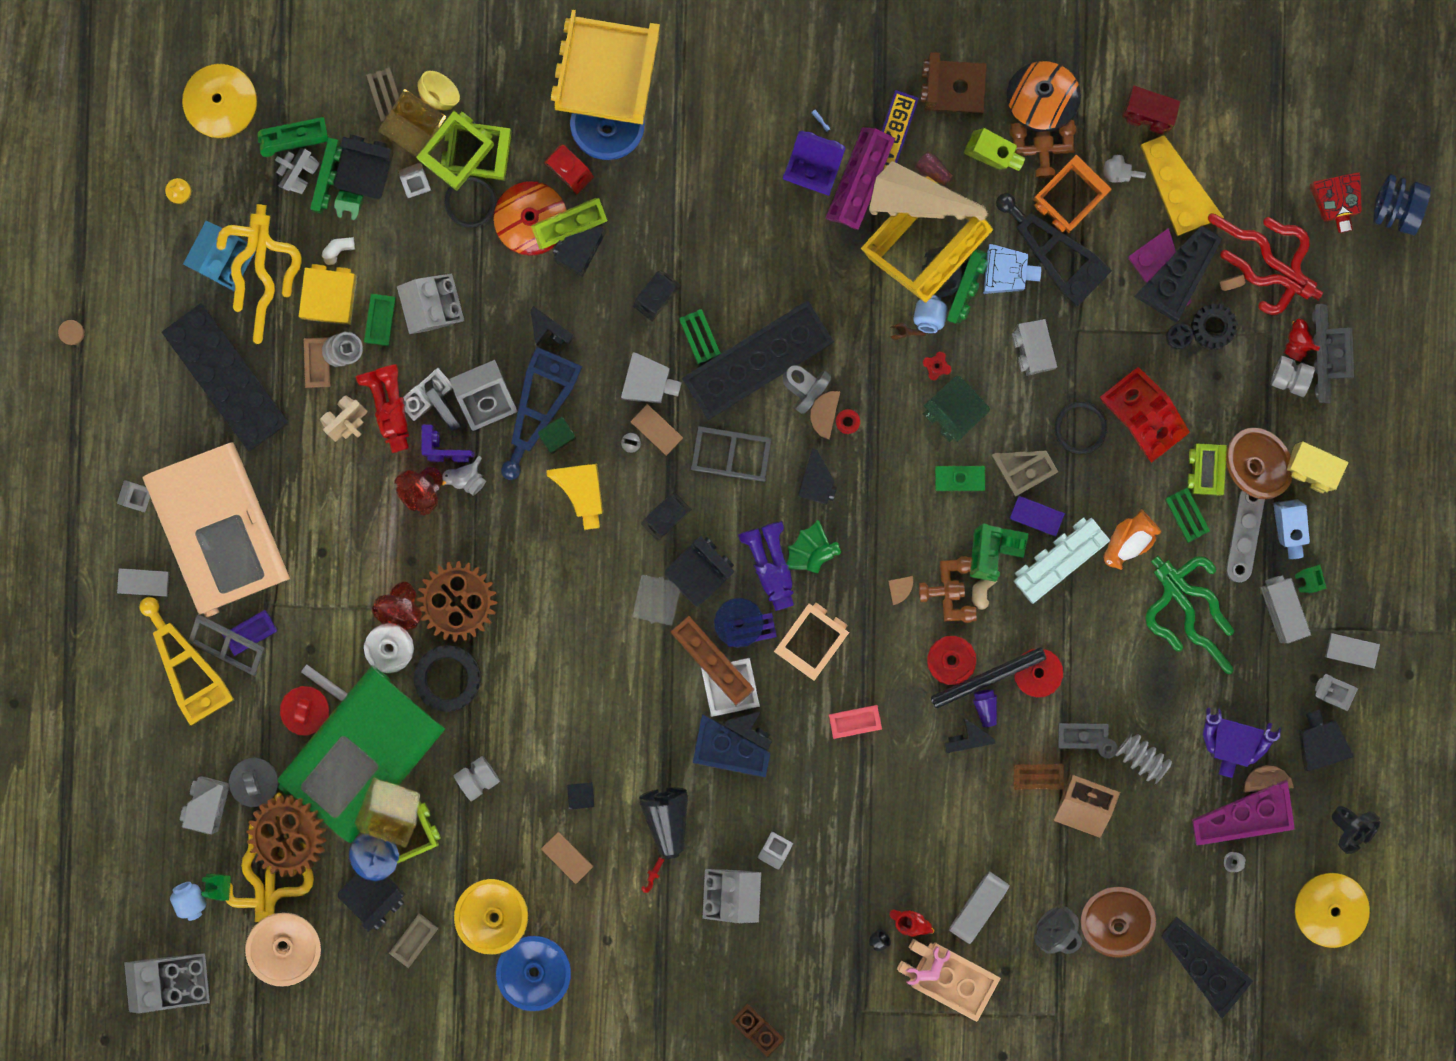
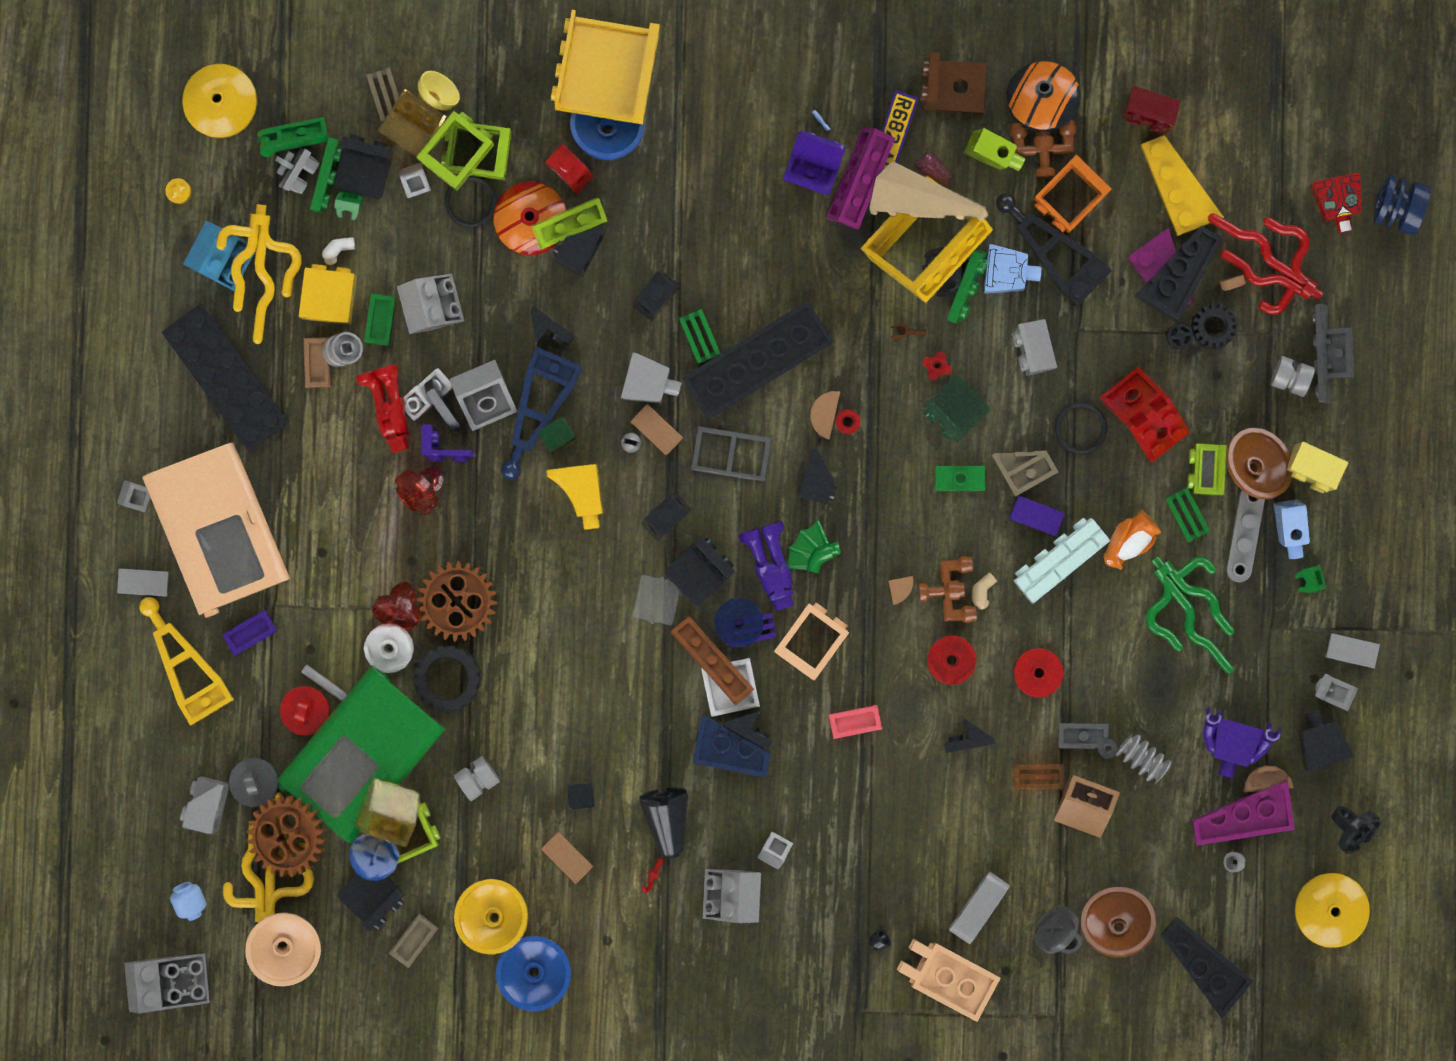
(71, 332): medium nougat tile -> none
(216, 886): green tile -> none
(229, 635): dark grey window -> none
(346, 421): tan hips -> none
(465, 477): light grey animal -> none
(757, 1030): reddish brown slope -> none
(808, 388): dark grey tile -> none
(911, 923): red animal -> none
(930, 315): light blue head -> none
(932, 974): bright pink arm -> none
(986, 552): green hinge -> none
(986, 707): dark purple cone -> none
(988, 677): black axle -> none
(1013, 543): green tile -> none
(1118, 171): light grey piece -> none
(1285, 609): light grey brick -> none
(1299, 341): red animal -> none

